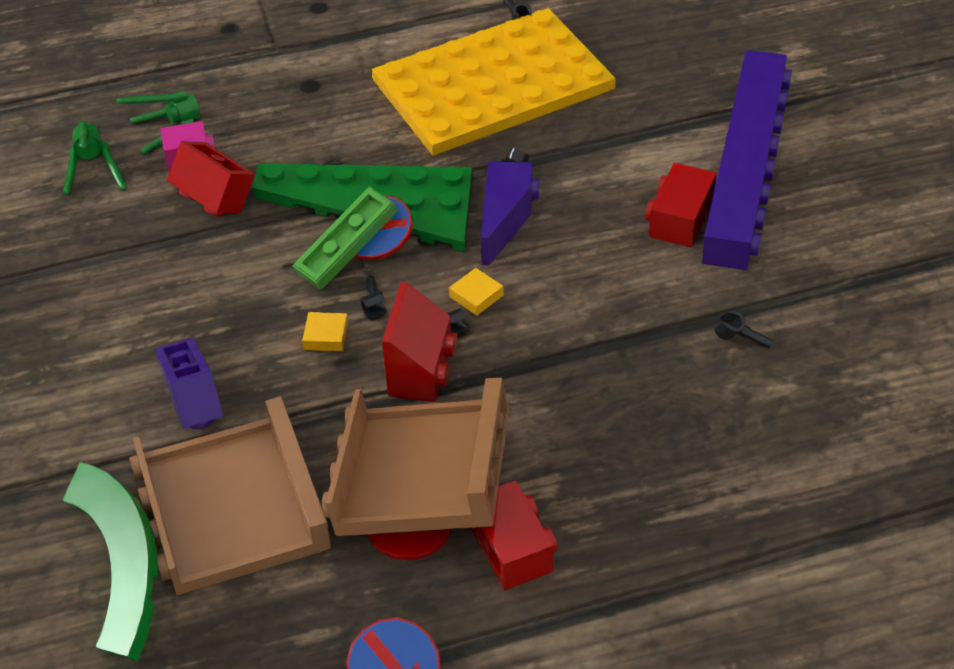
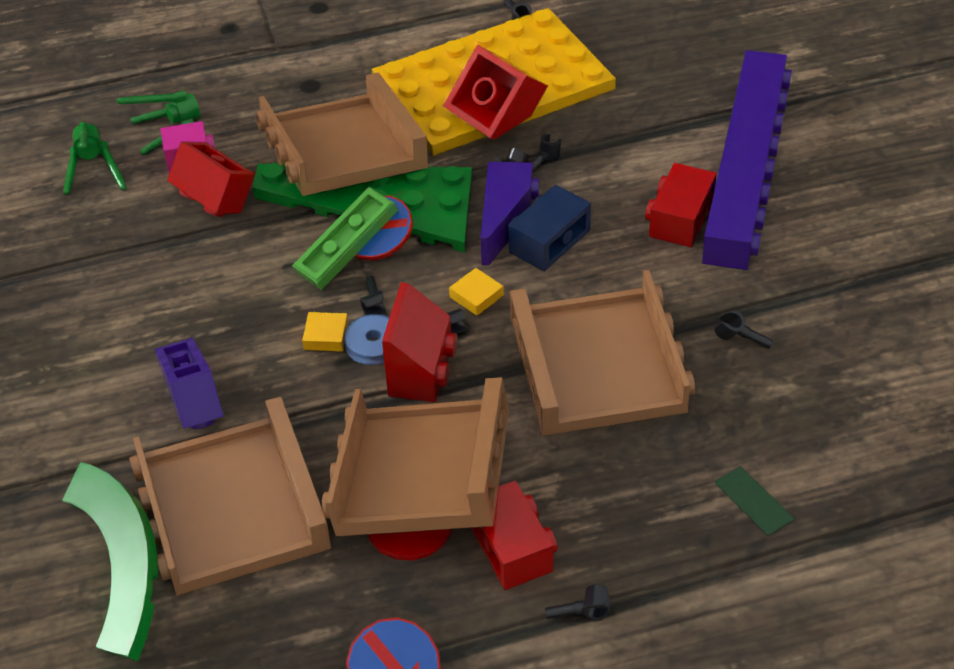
(345, 139): none -> medium nougat panel
(358, 336): none -> medium blue piece
(494, 93): none -> red slope
(547, 151): none -> black hand
(549, 227): none -> dark blue brick
(594, 606): none -> black hand
(601, 358): none -> medium nougat panel
(754, 500): none -> dark green sticker

